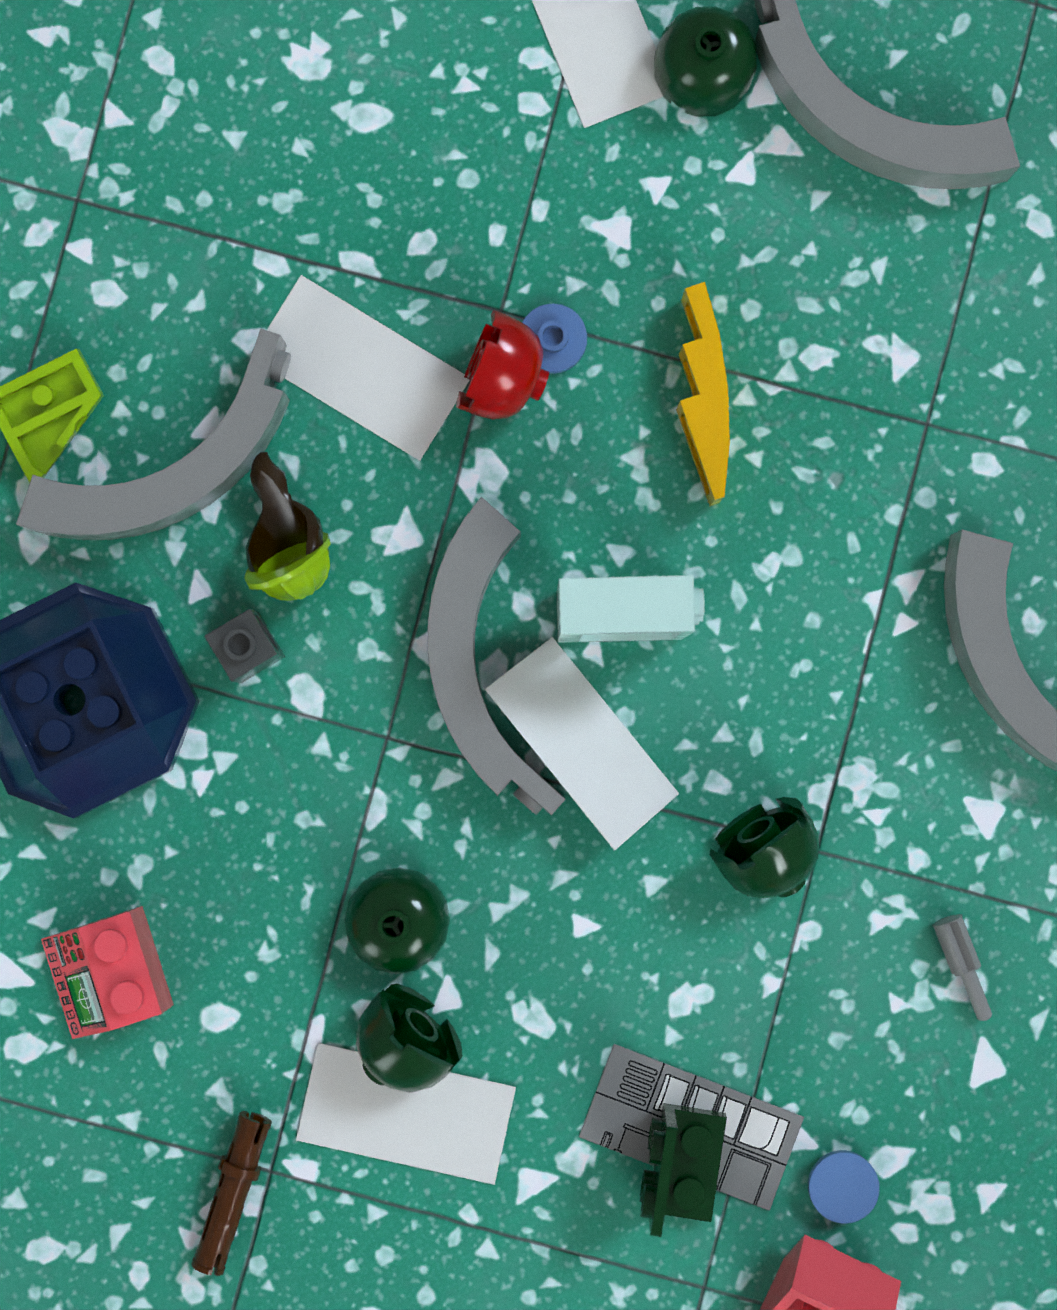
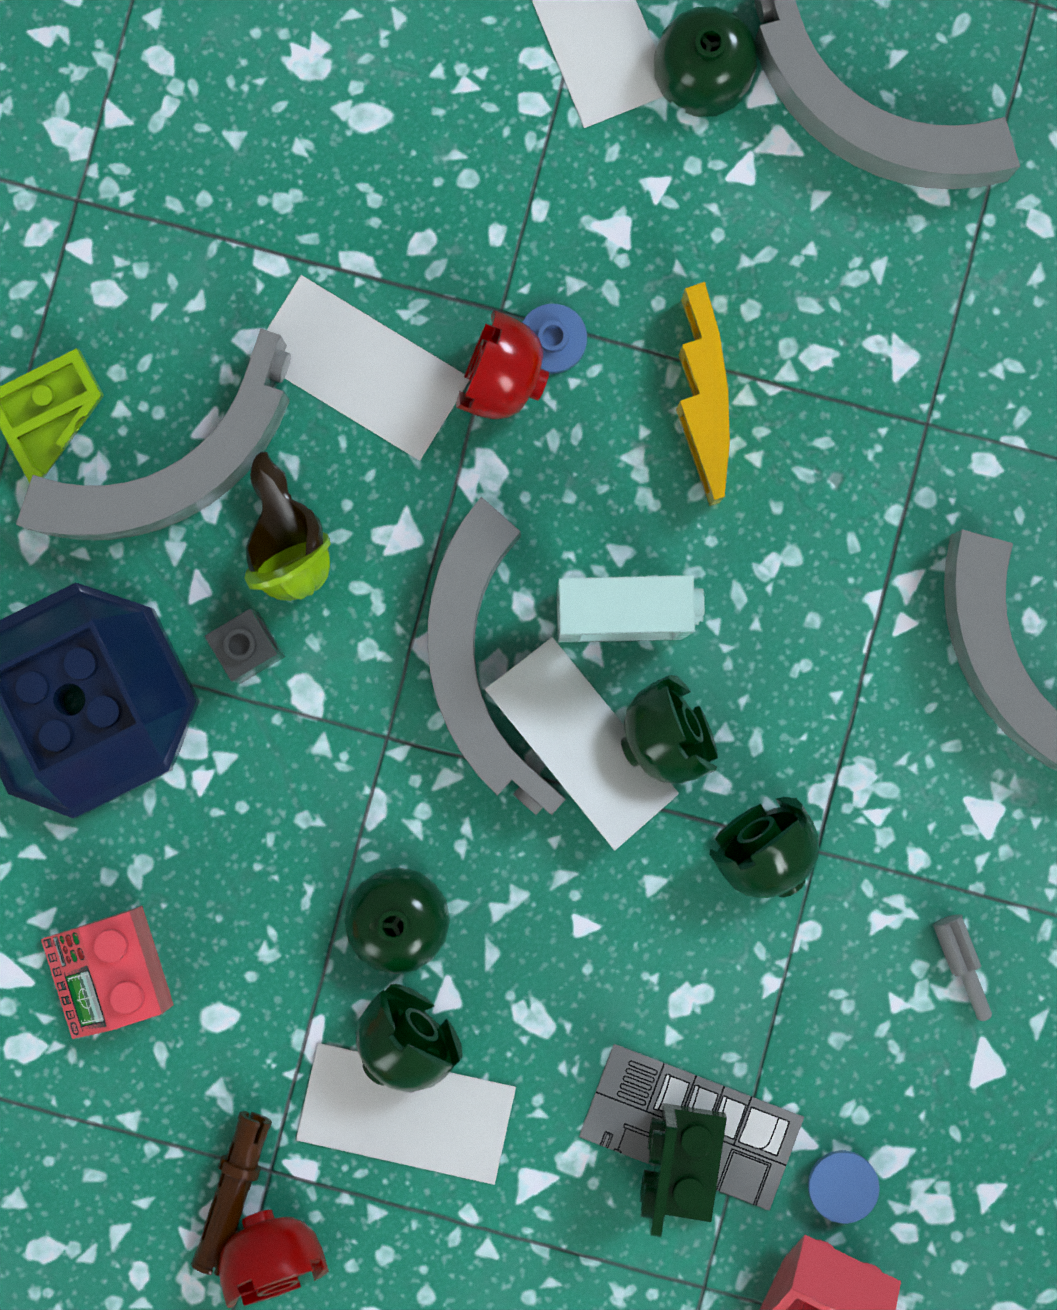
(268, 1258): none -> red cylinder
(667, 735): none -> dark green cylinder

